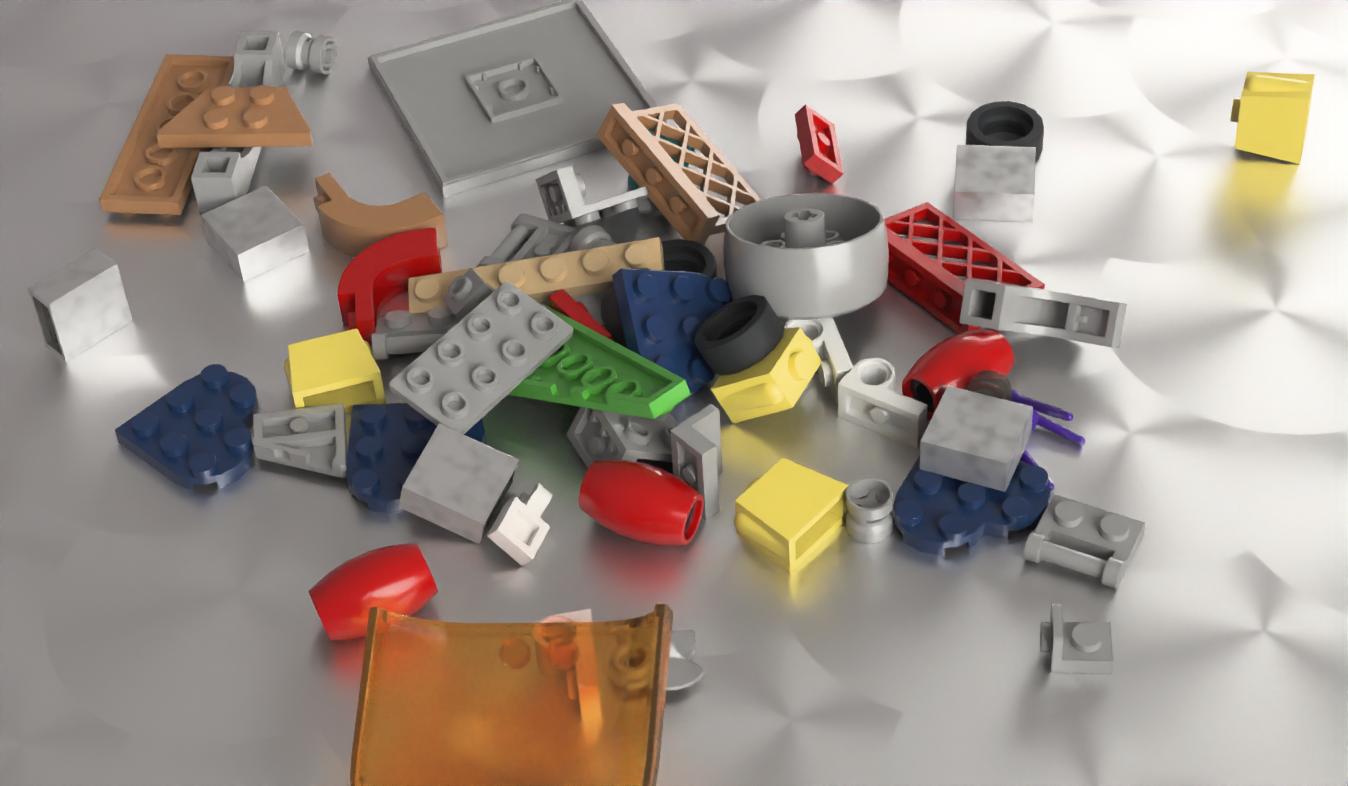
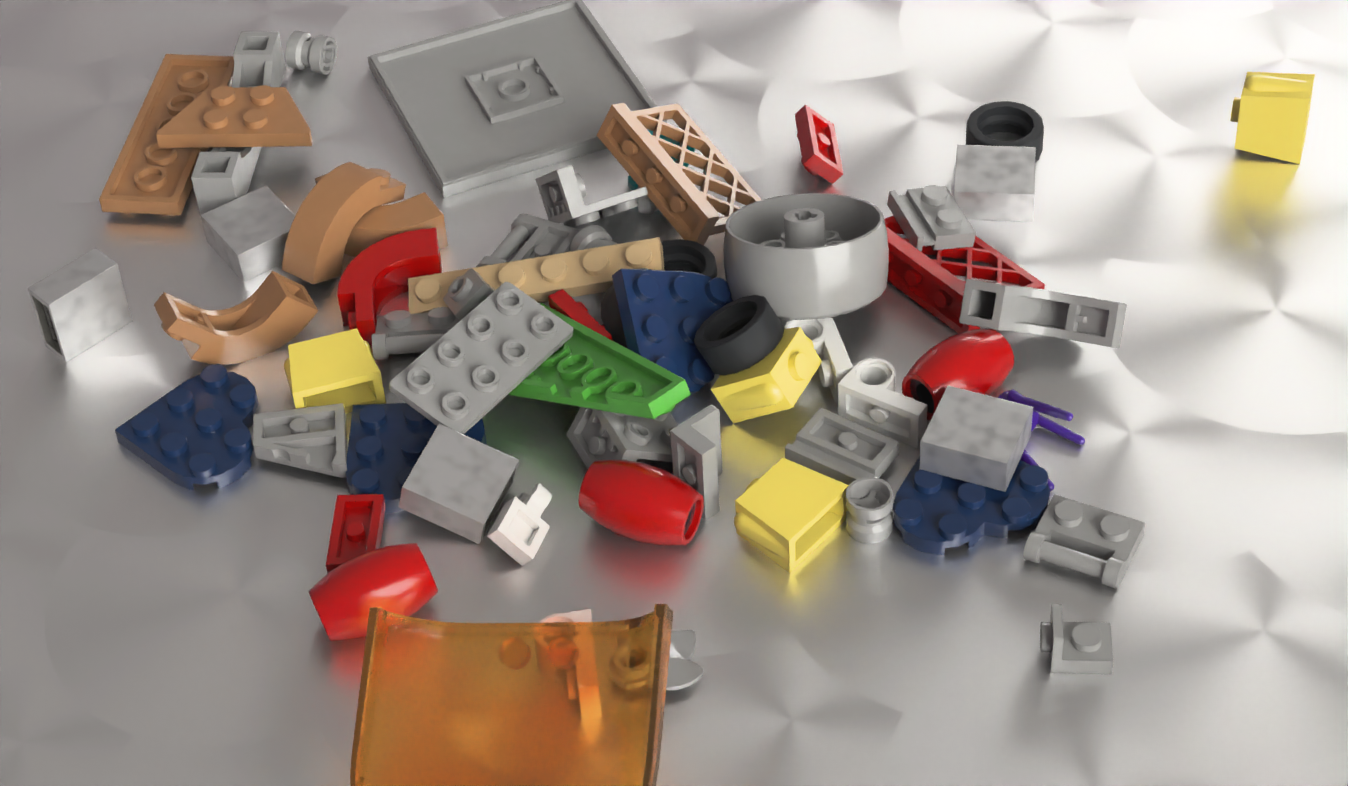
(242, 332): none -> medium nougat arch
(329, 214): none -> medium nougat arch
(355, 527): none -> red plate
(841, 448): none -> light grey plate
(931, 218): none -> light grey plate
(991, 384): clear smoke plate -> none

